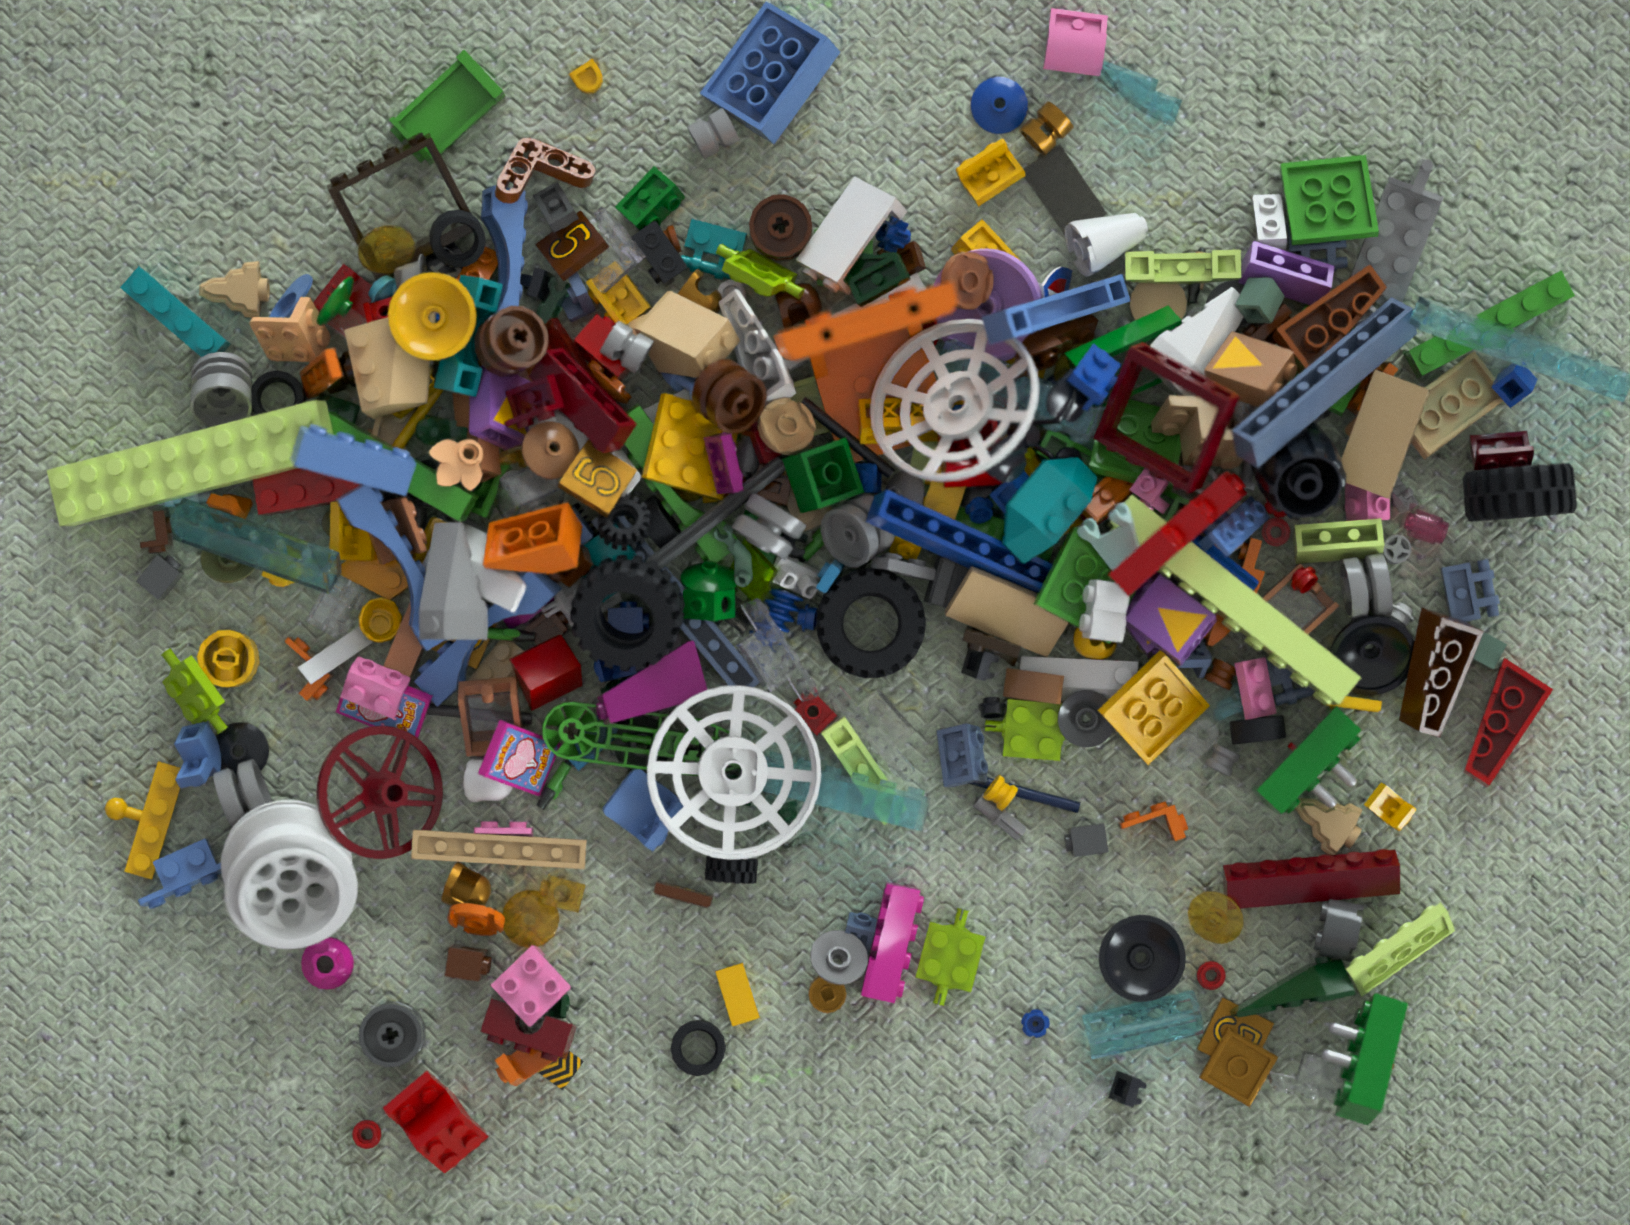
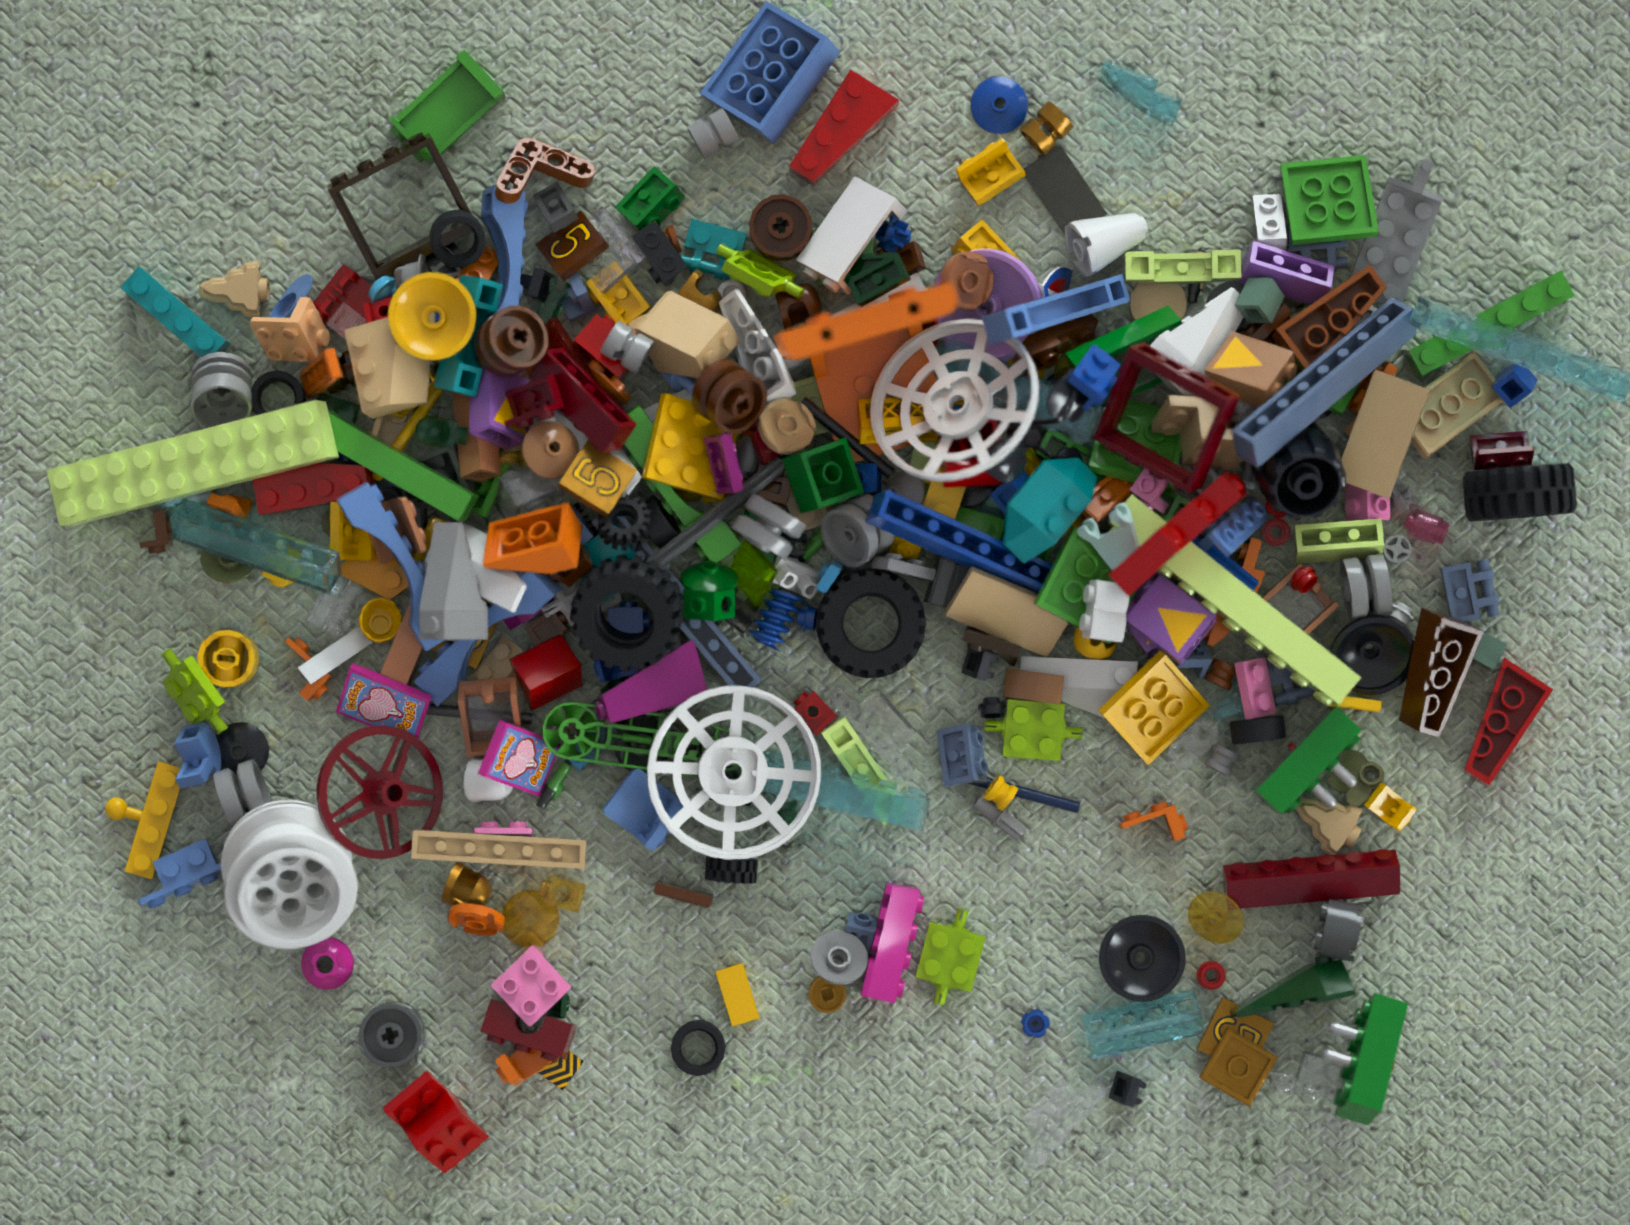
(160, 576): dark grey brick -> none
(337, 303): green dish -> none
(353, 460): medium blue brick -> none
(360, 1140): red plate -> none
(375, 687): bright pink bracket -> none
(386, 249): clear yellow dish -> none
(455, 466): light nougat plate -> none
(467, 962): reddish brown brick -> none
(515, 635): bright green piece -> none
(587, 77): yellow tile -> none
(742, 557): sand green arm -> none
(772, 656): clear bracket -> none
(844, 123): none -> red wedge
(979, 509): blue plate -> none
(1074, 728): dark grey dish -> none
(1075, 42): bright pink brick -> none
(1086, 840): dark grey brick -> none
(1358, 766): none -> olive plate
(1401, 949): yellowish green plate -> none

